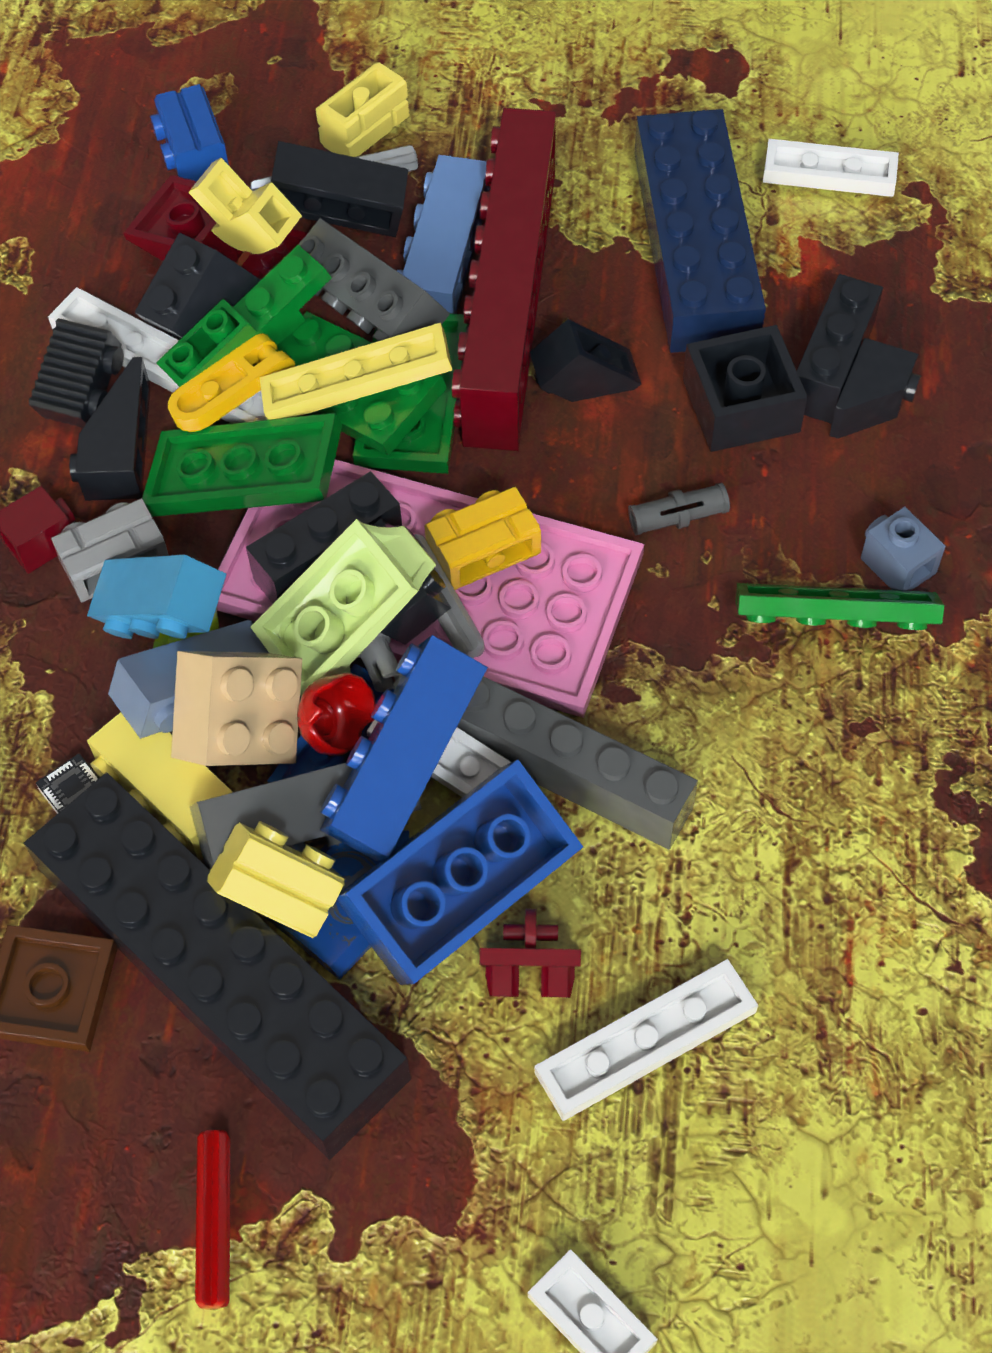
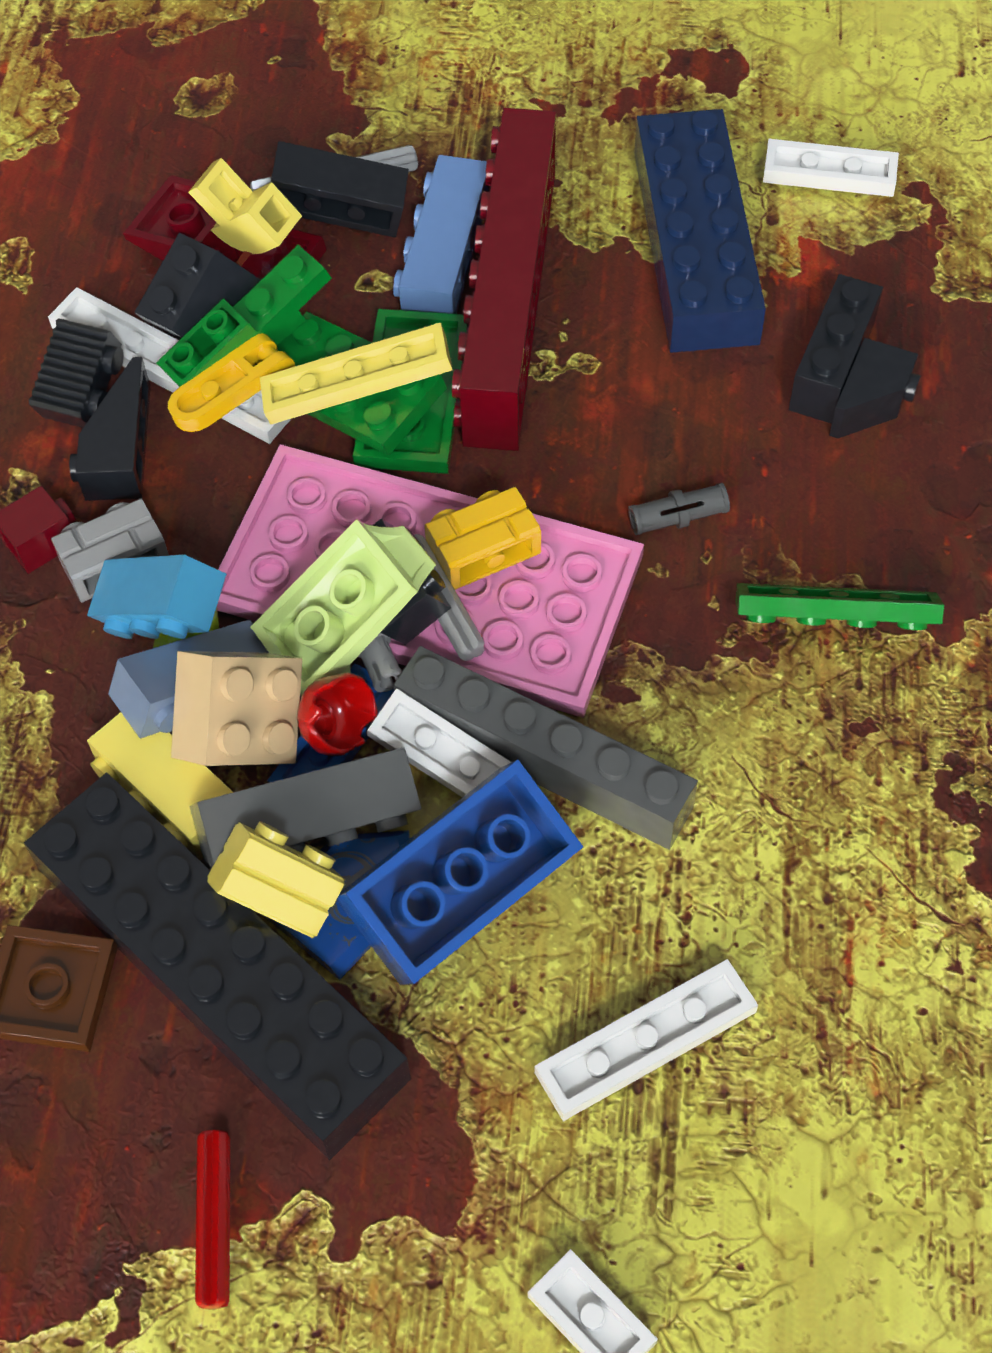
(66, 782): tile -> none
(189, 131): blue brick -> none
(243, 465): green plate -> none
(294, 546): black brick -> none
(363, 111): light yellow brick -> none
(369, 287): dark grey brick -> none
(402, 749): blue brick -> none
(555, 964): dark red hips -> none
(582, 364): black slope -> none
(744, 388): black brick -> none
(901, 550): sand blue brick -> none

